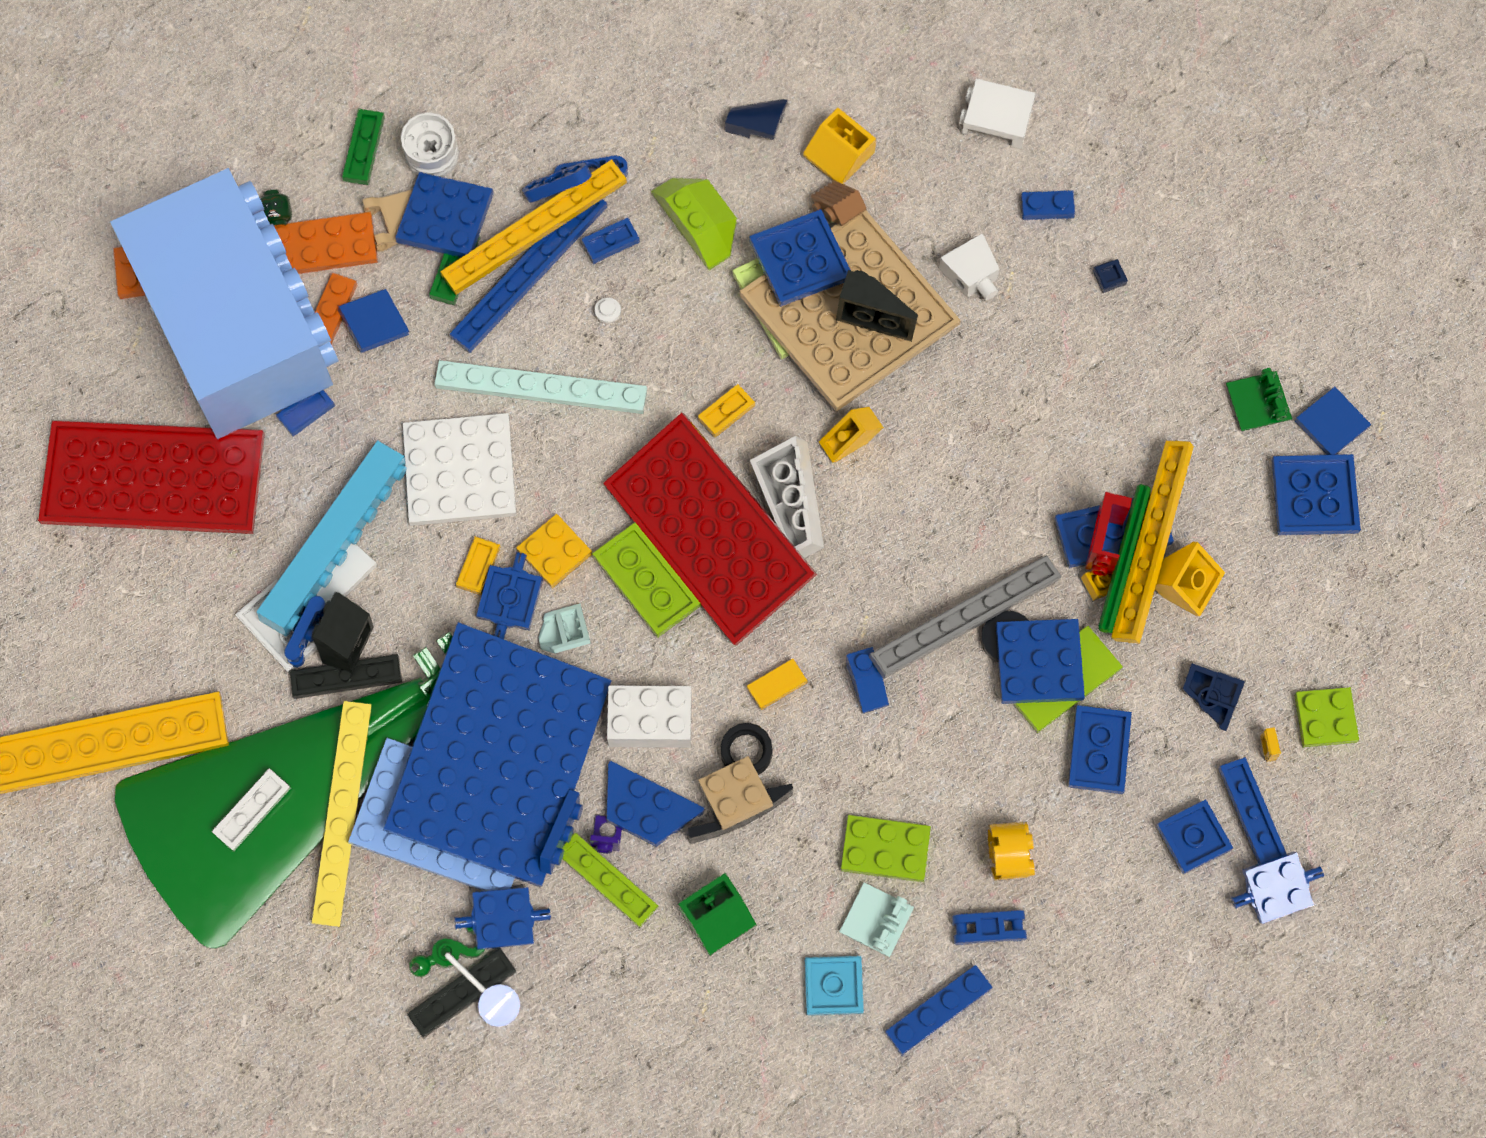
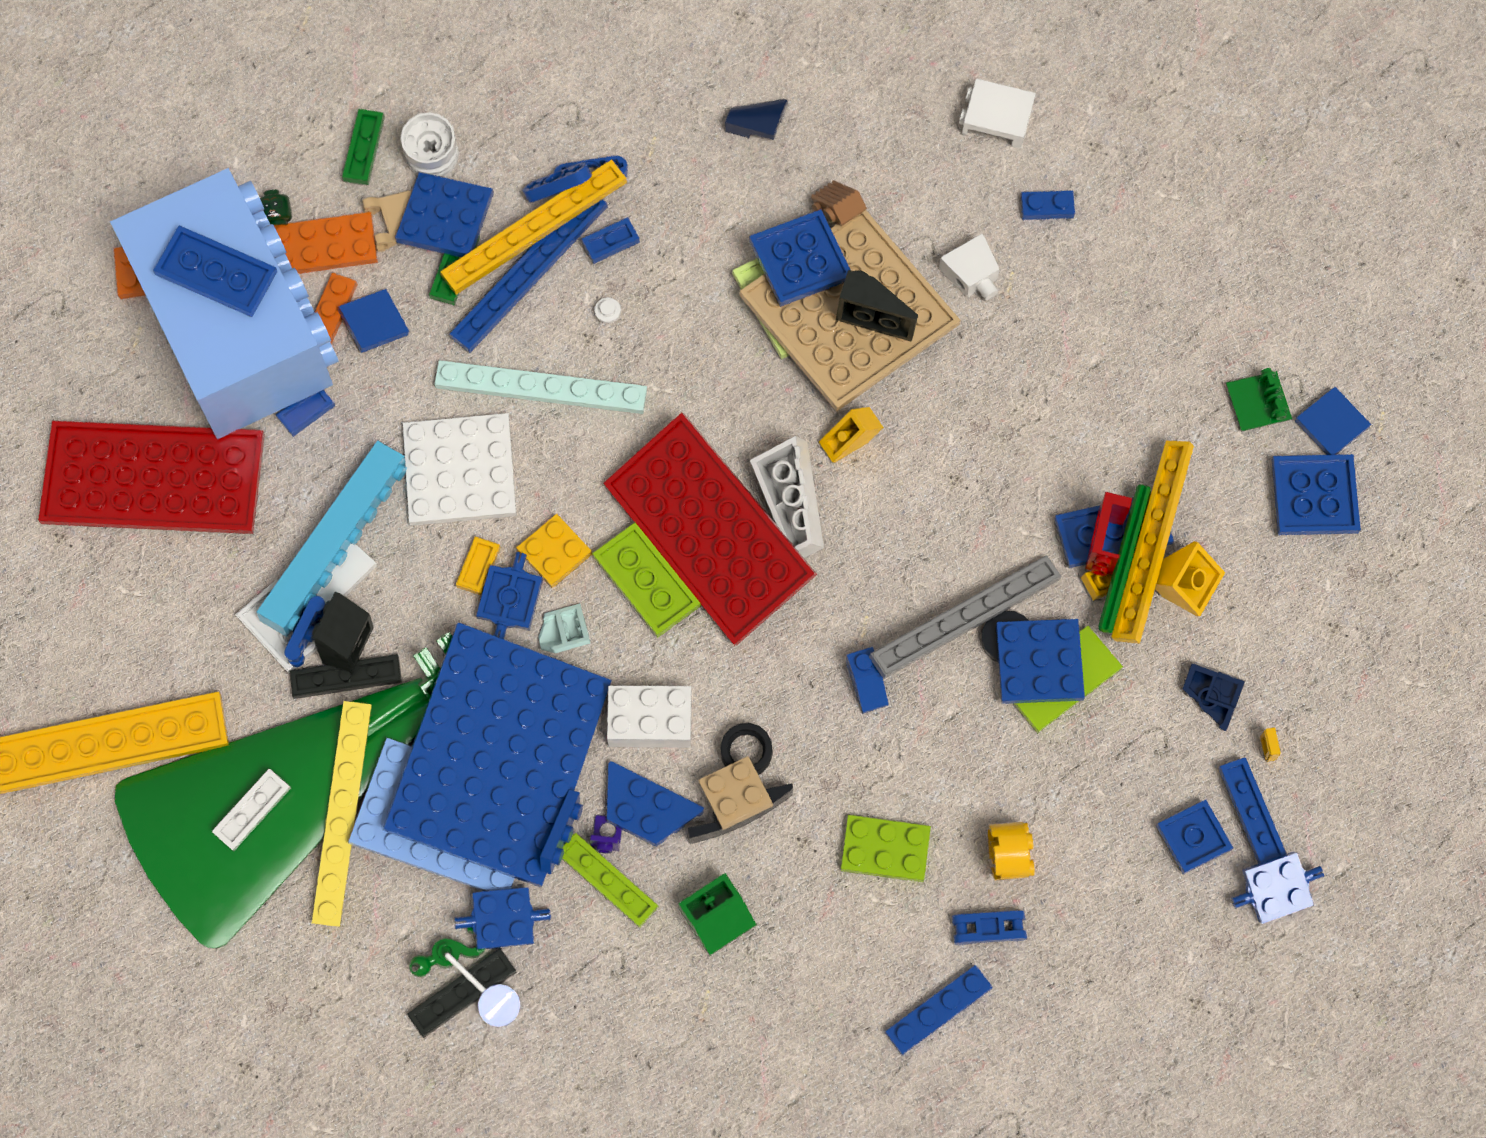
(215, 271): none -> blue plate
(699, 216): lime wedge -> none
(726, 410): yellow plate -> none
(776, 684): yellow tile -> none
(834, 985): medium azure tile -> none
(840, 146): yellow slope -> none
(877, 919): light aqua hinge -> none
(1099, 749): blue plate -> none
(1110, 275): dark blue tile -> none
(1326, 717): lime plate -> none

